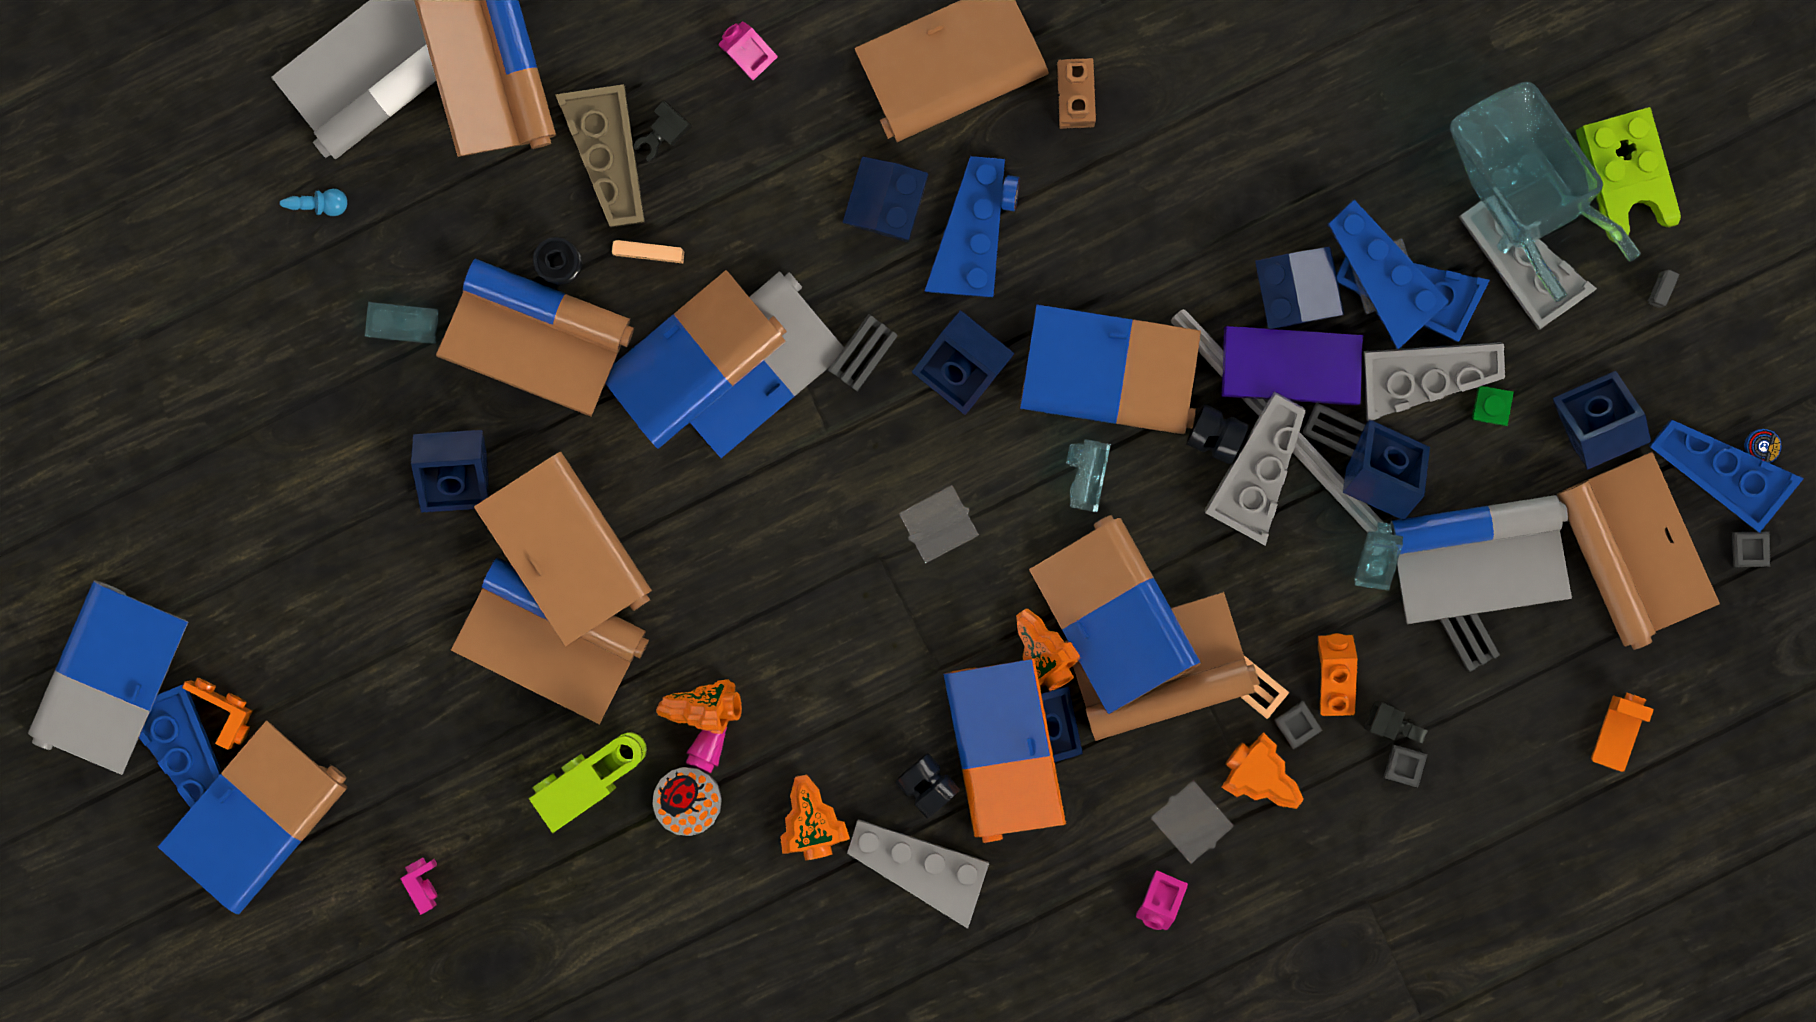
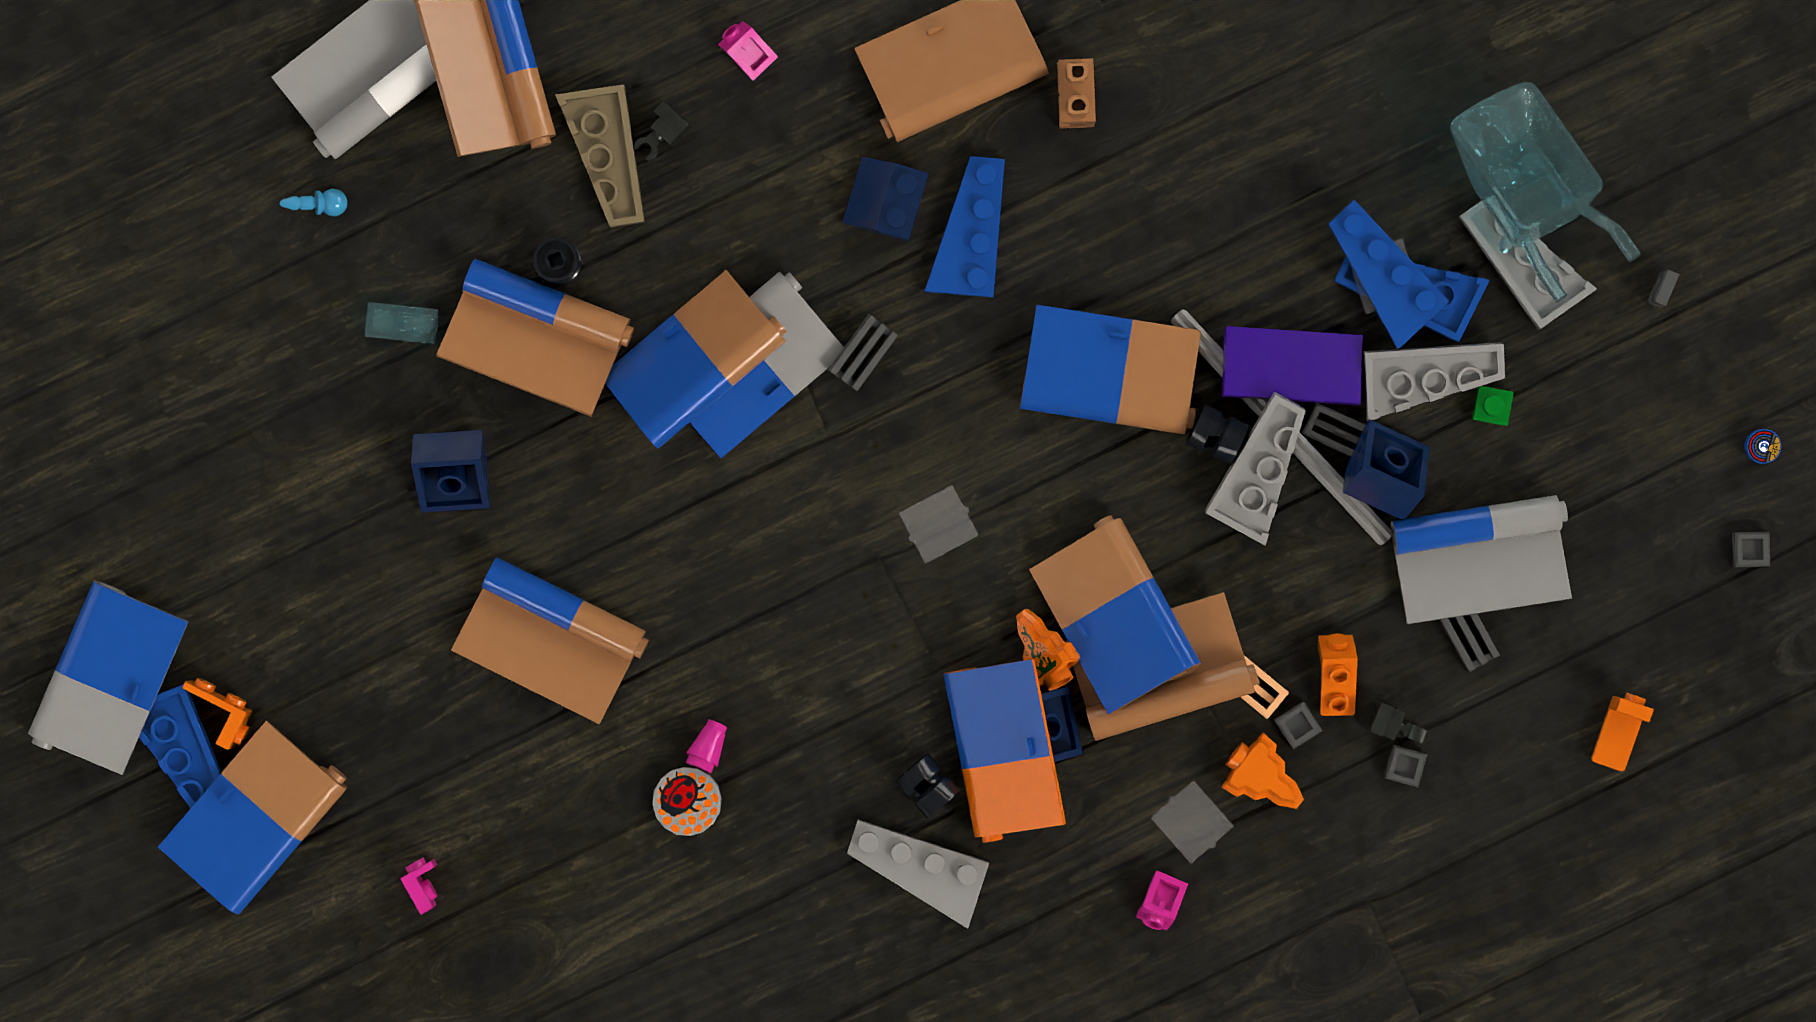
(563, 549): medium nougat door -> none
(585, 781): lime brick -> none
(648, 251): light nougat tile -> none
(704, 707): orange rock -> none
(811, 823): orange rock -> none
(962, 362): dark blue slope -> none
(1010, 193): blue tile -> none
(1091, 461): clear light blue hinge -> none
(1299, 287): dark blue slope -> none
(1379, 558): clear light blue hinge -> none
(1602, 420): dark blue slope -> none
(1626, 536): medium nougat door -> none
(1634, 180): lime brick -> none
(1733, 477): blue wing -> none

